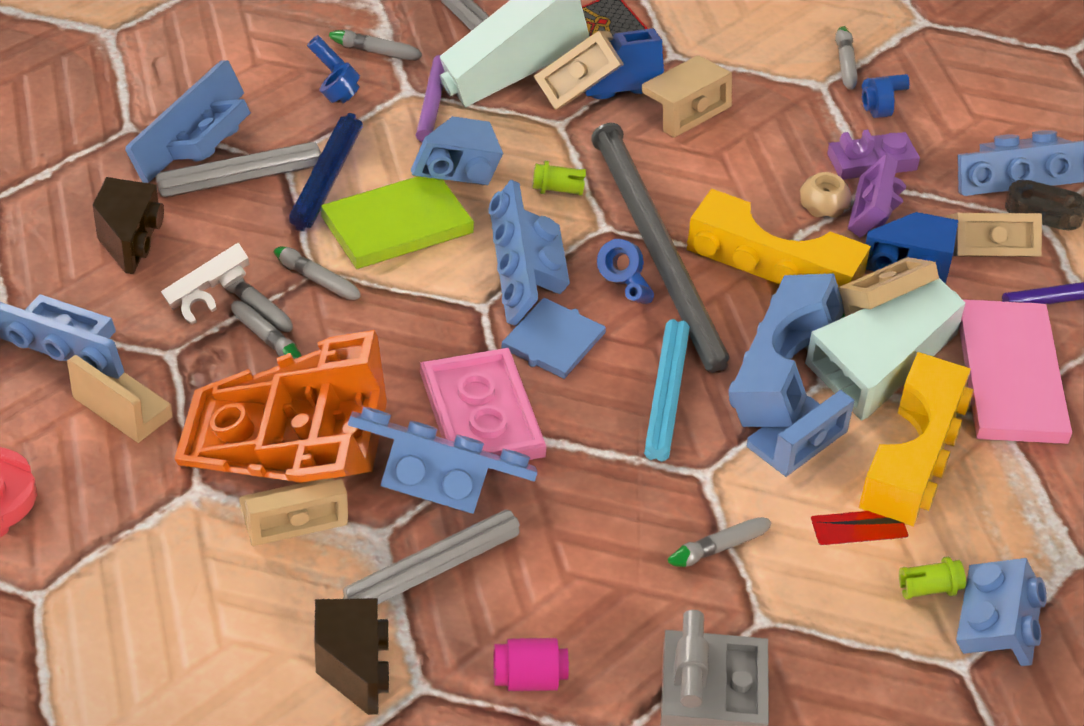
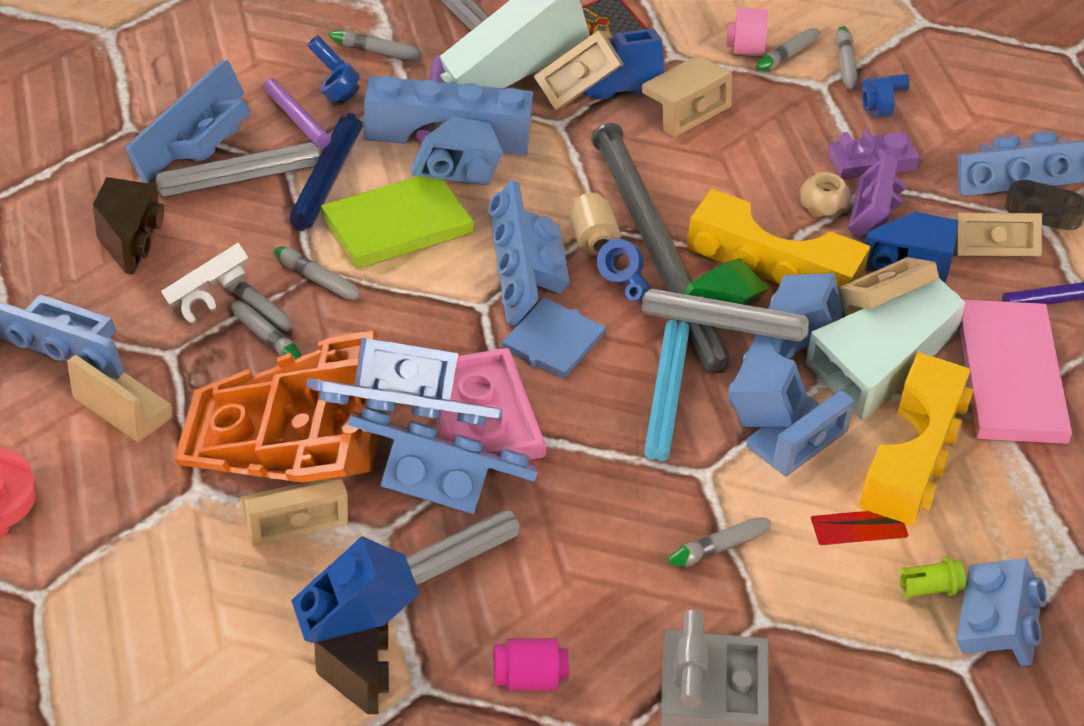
(297, 113): none -> medium lavender bar
(355, 592): none -> blue slope
(401, 106): none -> medium blue arch
(404, 375): none -> bracket
(558, 179): lime pin -> none
(593, 222): none -> tan brick
(725, 315): none -> light grey axle
(729, 283): none -> green slope
(749, 32): none -> bright pink plate
(772, 58): none -> light grey piece

